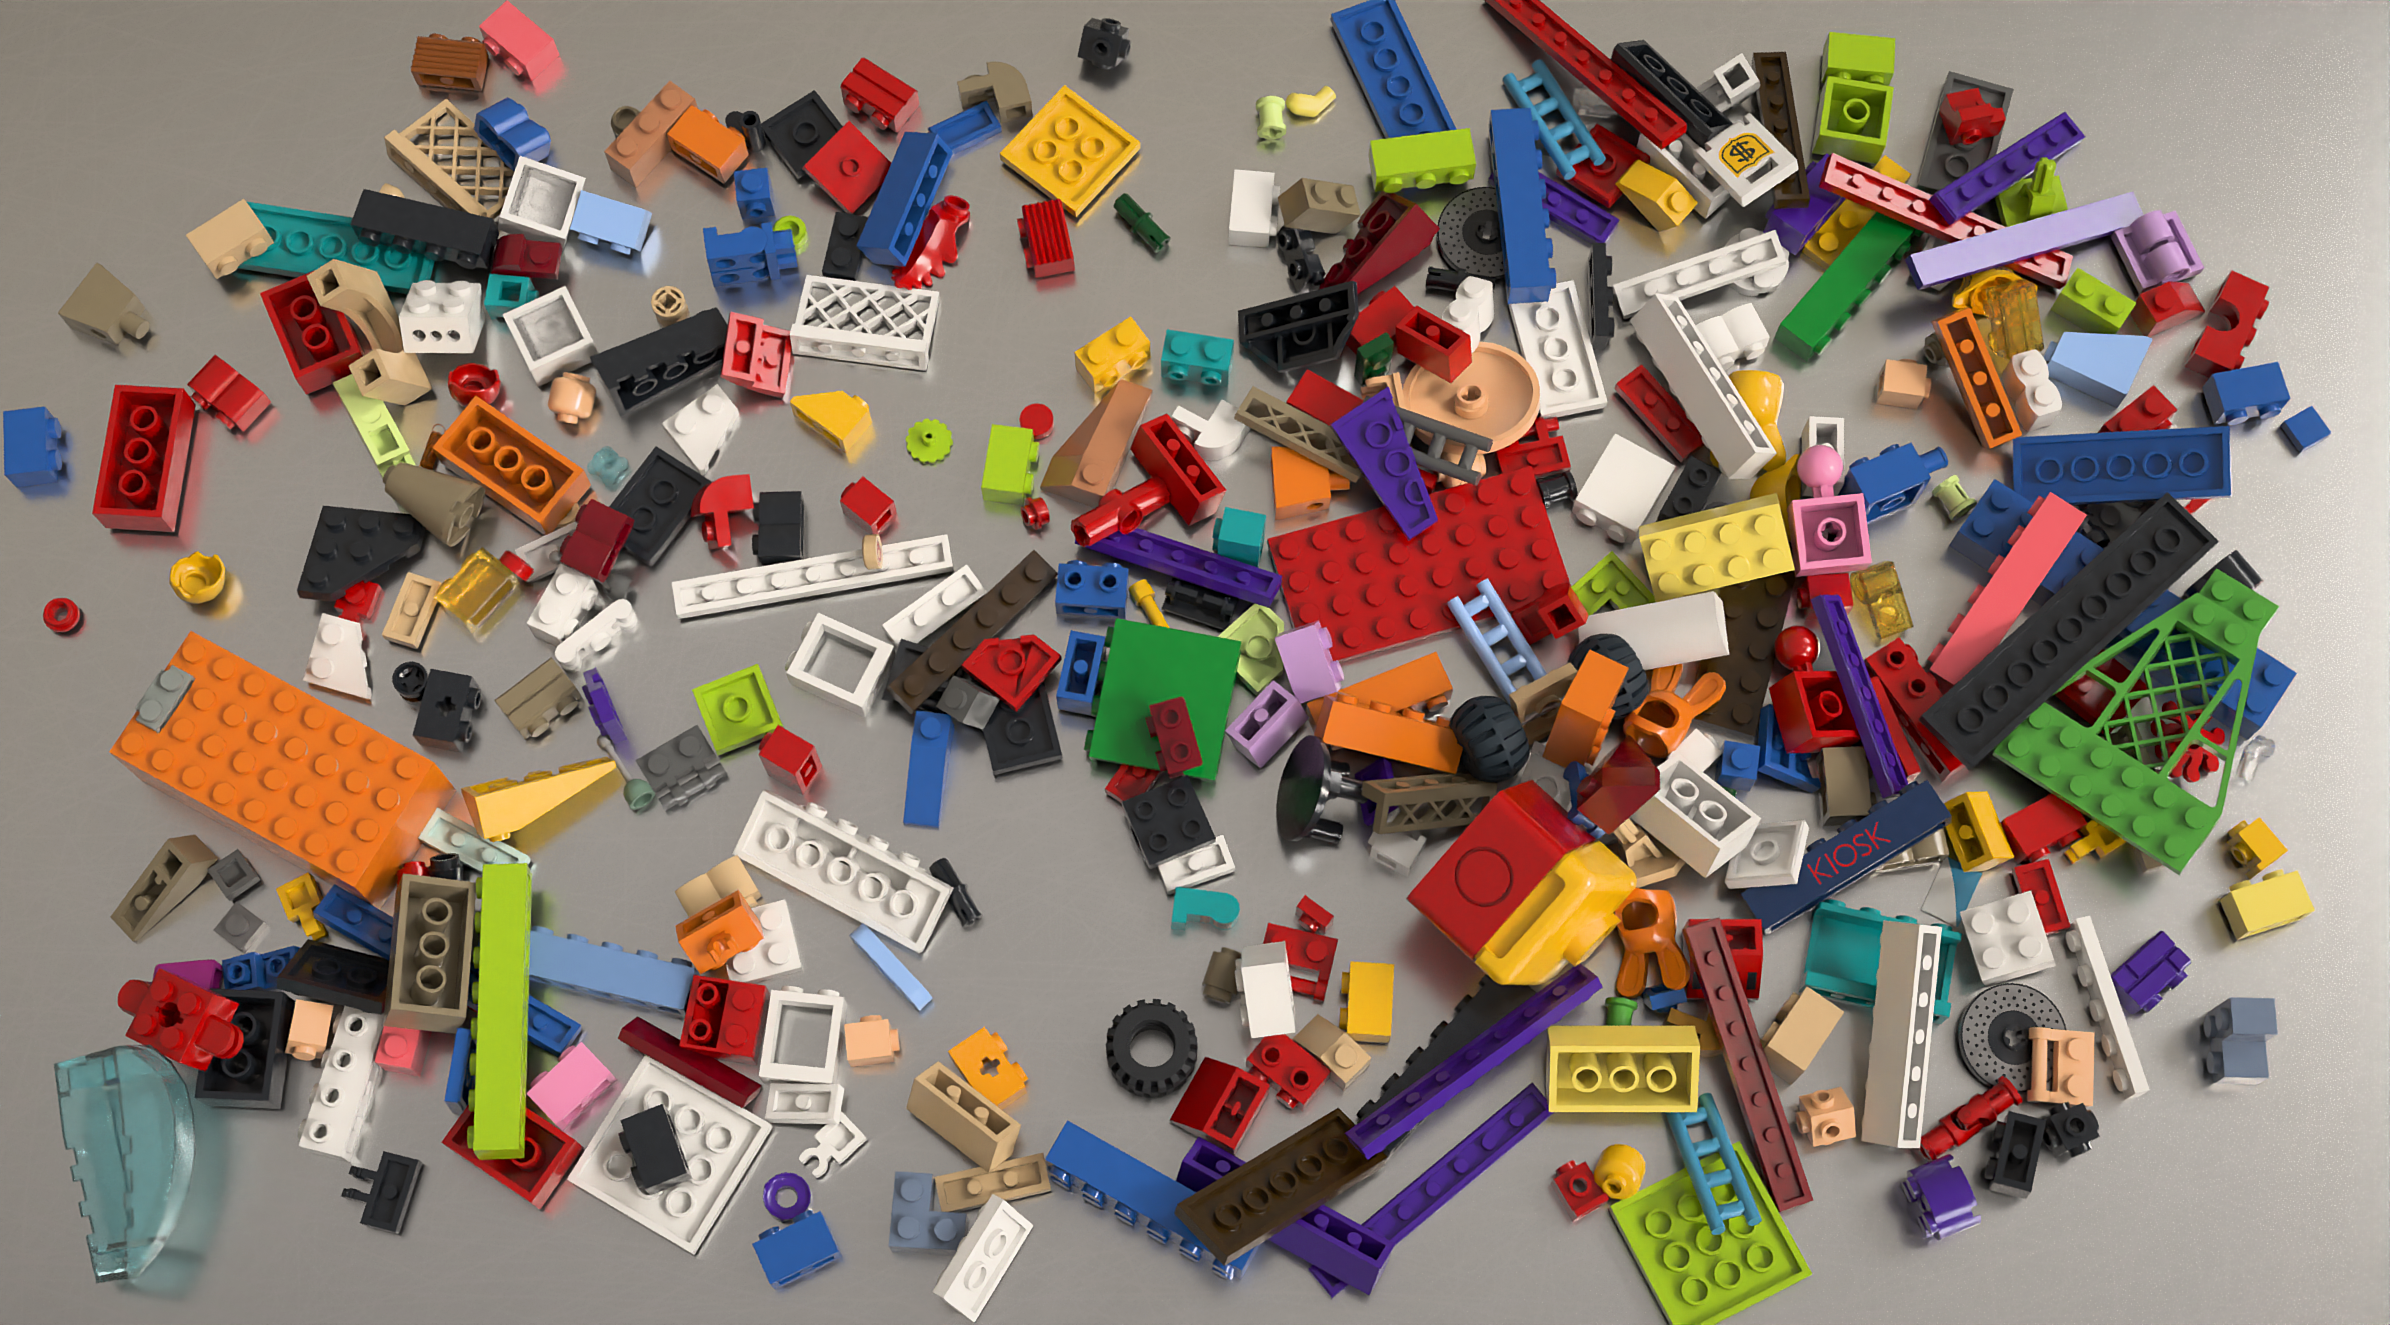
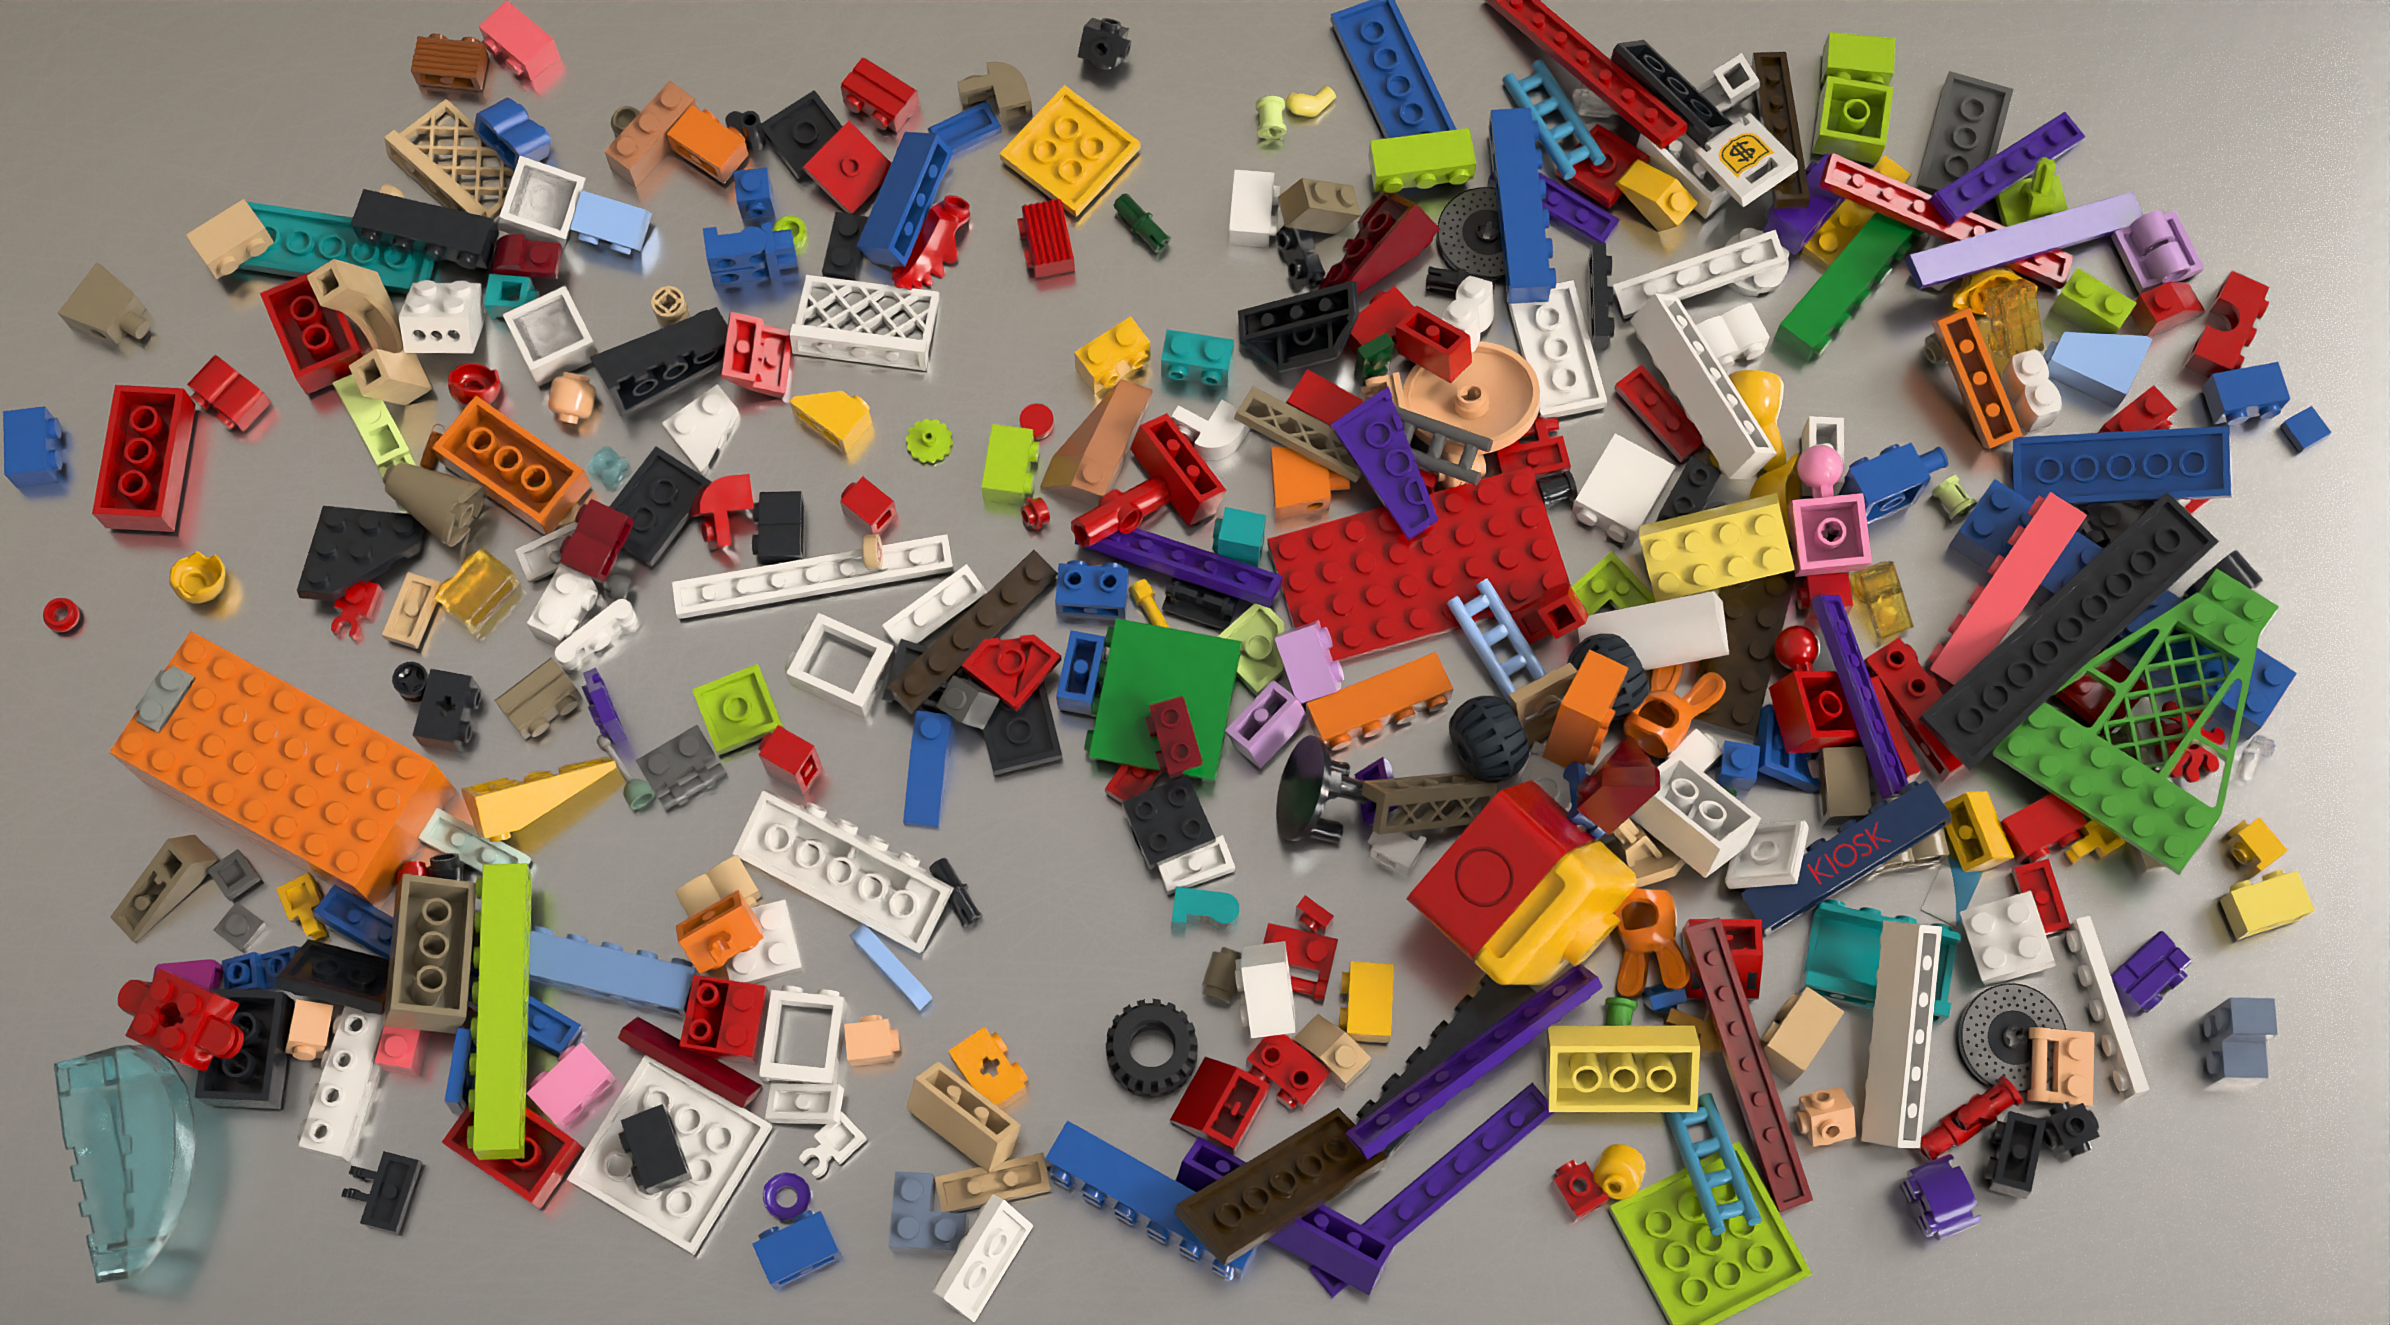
(338, 657): white wing -> none
(516, 565): red tile -> none
(1388, 733): orange brick -> none
(1903, 384): light nougat brick -> none
(1969, 117): red brick -> none

